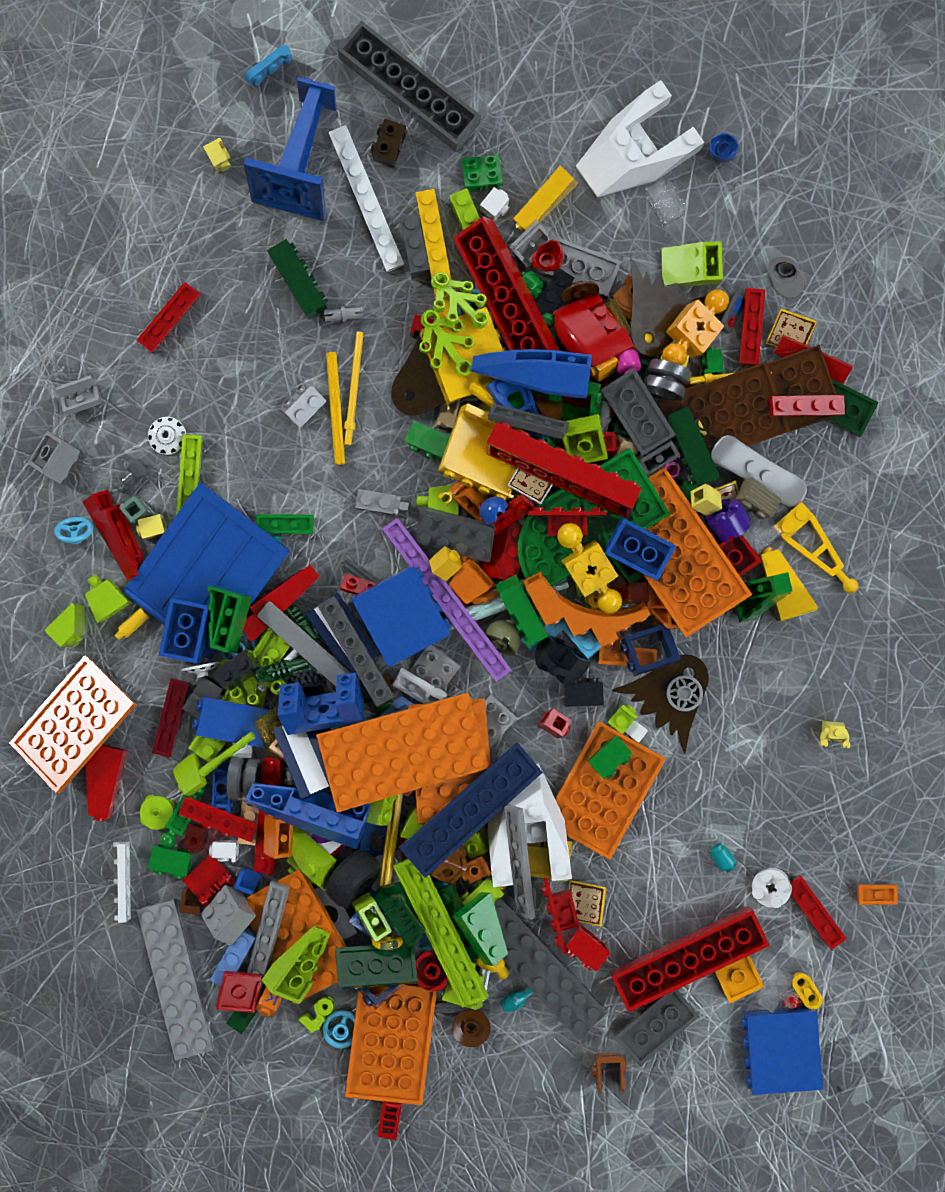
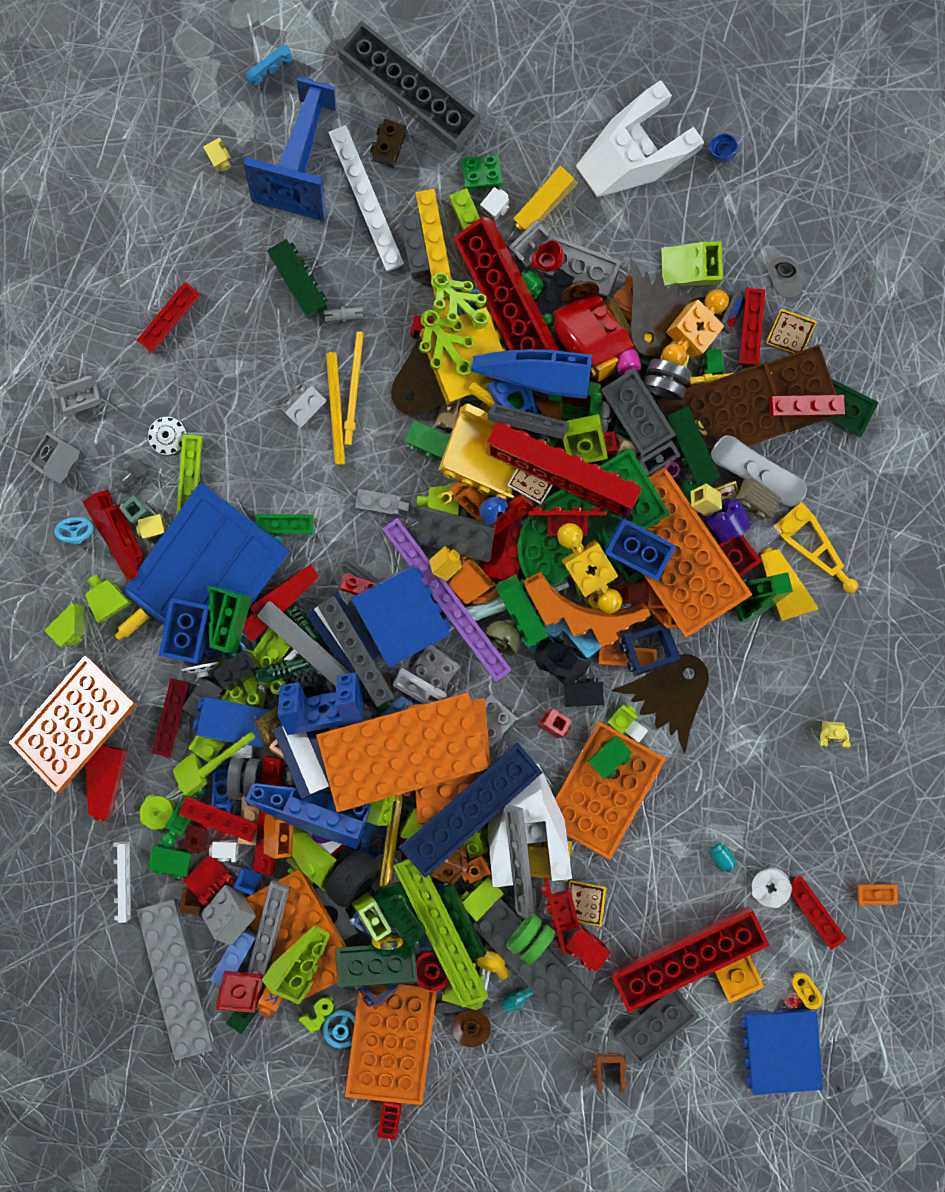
(482, 928): wedge -> none
(530, 939): none -> bright green wheel
(665, 201): clear brick -> none
(684, 693): light grey wheel -> none
(837, 368): red tile -> none

